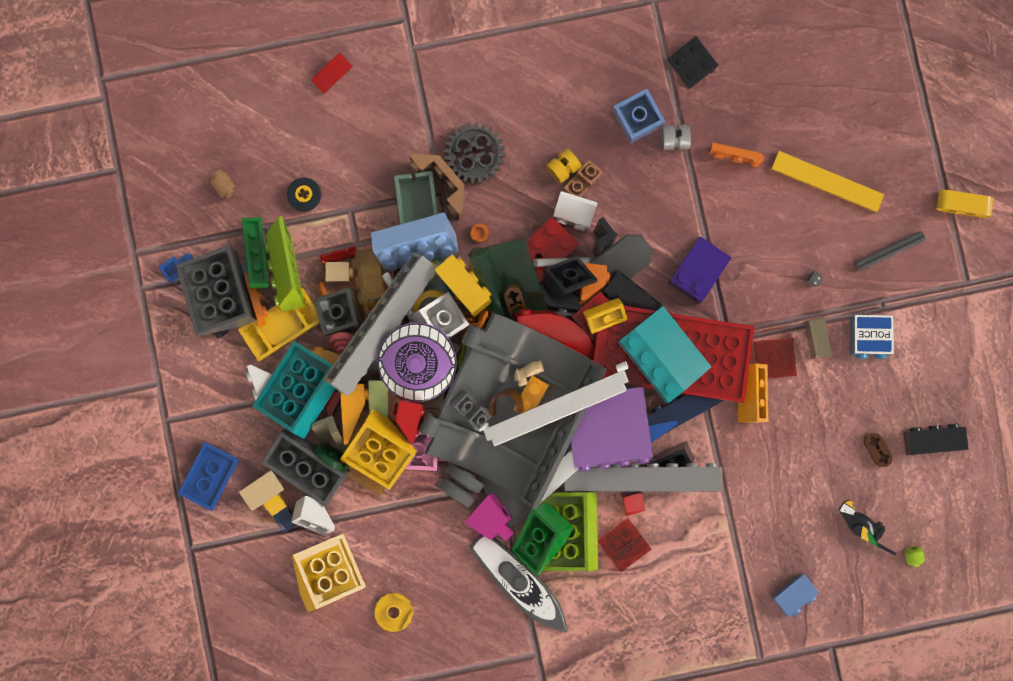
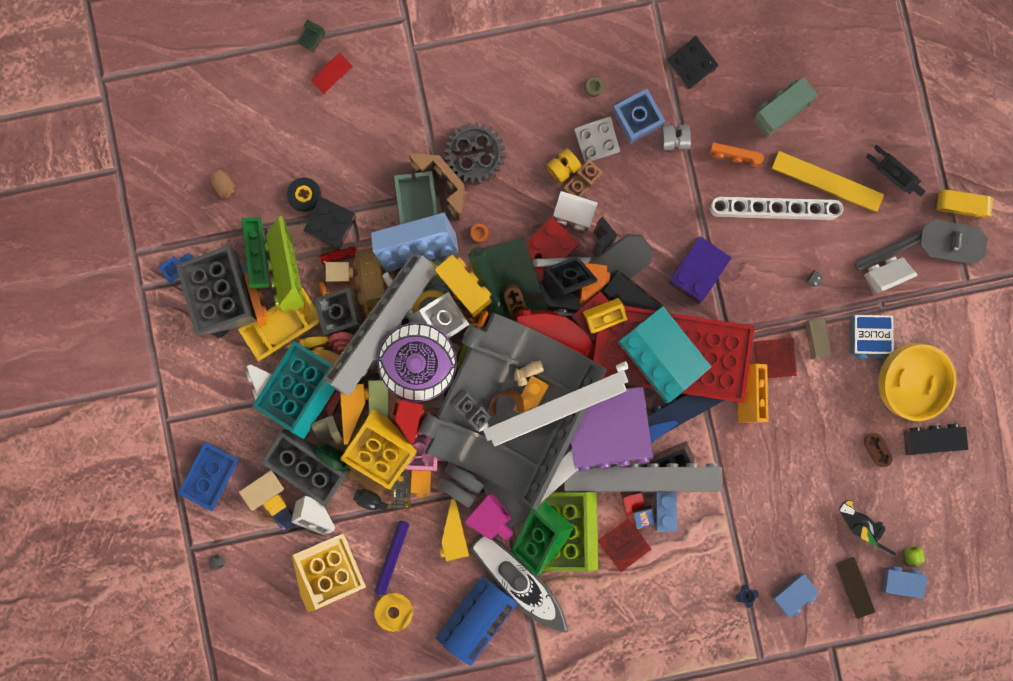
(216, 562): none -> dark grey hinge
(311, 36): none -> clear green panel
(312, 342): none -> yellow hand
(330, 223): none -> black brick
(369, 500): none -> black plant
(392, 557): none -> dark purple axle
(401, 491): none -> tile
(421, 482): none -> light orange brick
(453, 539): none -> yellow slope
(476, 621): none -> blue brick
(594, 86): none -> olive tile
(597, 139): none -> light grey hinge
(644, 517): none -> tile
(665, 511): none -> medium blue brick
(752, 596): none -> dark blue plate
(784, 106): none -> sand green piece
(784, 204): none -> white beam
(855, 587): none -> dark brown tile
(889, 275): none -> white slope
(897, 172): none -> black hinge
(904, 583): none -> medium blue brick
(917, 381): none -> yellow brick
(953, 241): none -> dark grey shield

